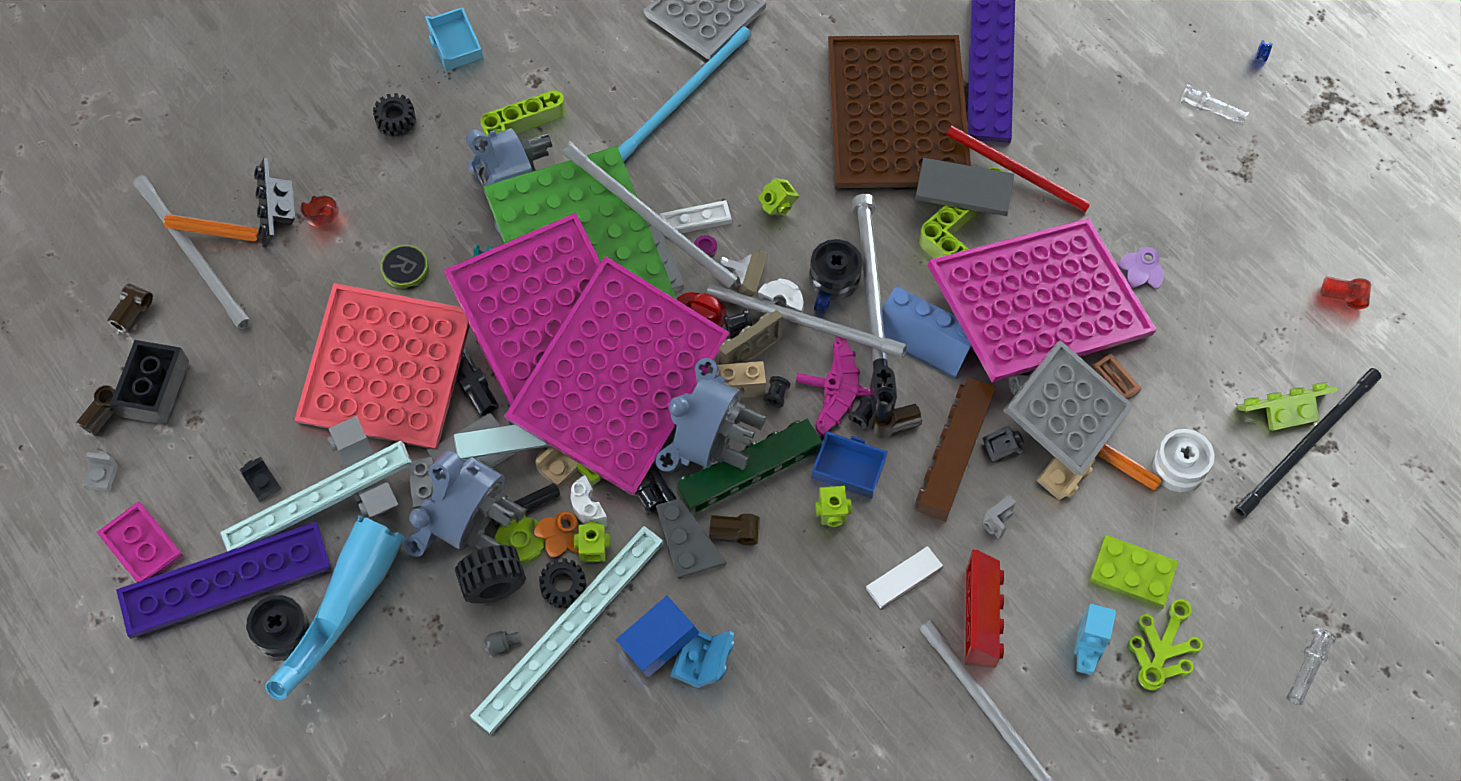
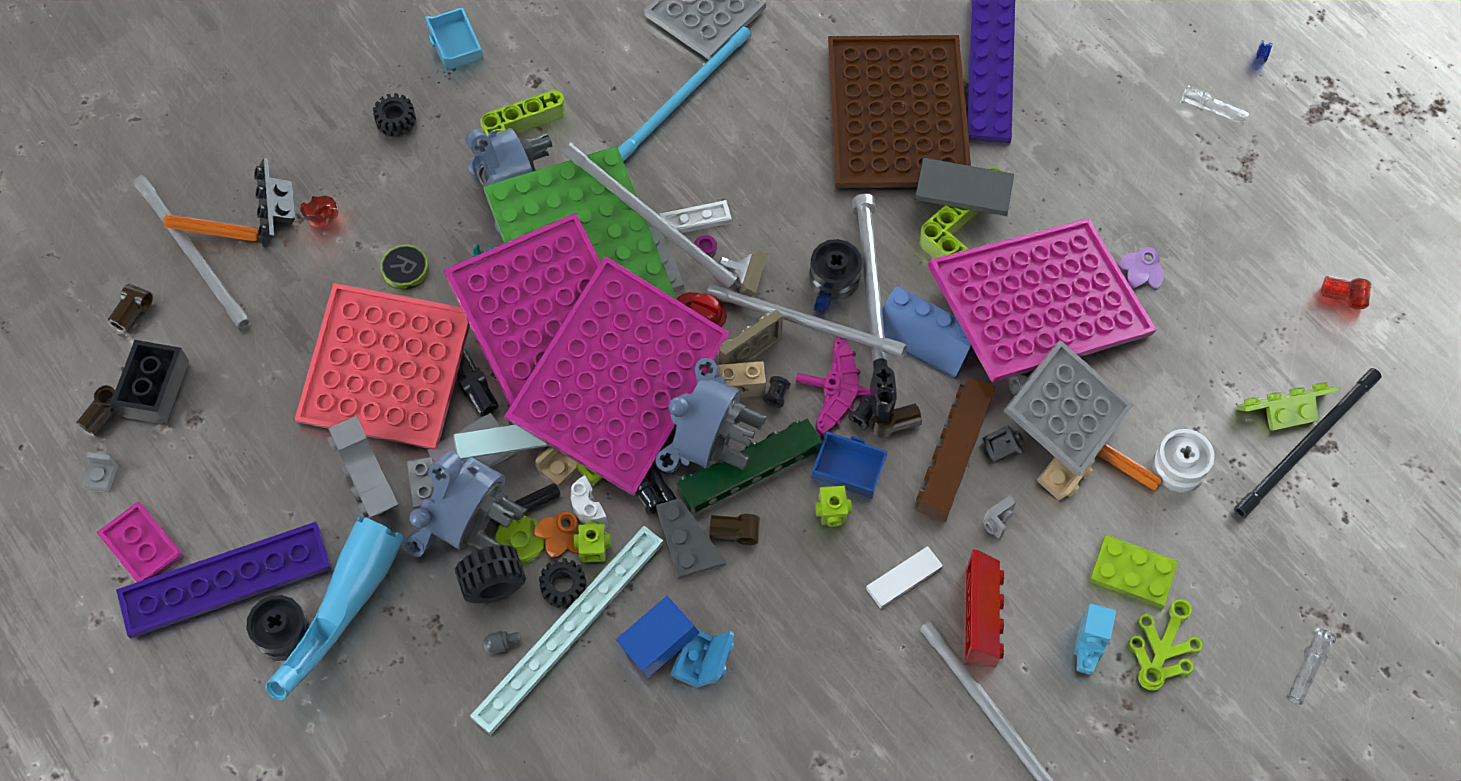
(259, 478): black bracket -> none
(317, 497): light aqua tile -> none
(737, 322): black bush -> none
(778, 197): lime brick -> none
(784, 292): white cylinder -> none
(1018, 169): red piece -> none
(1113, 379): nougat tile -> none

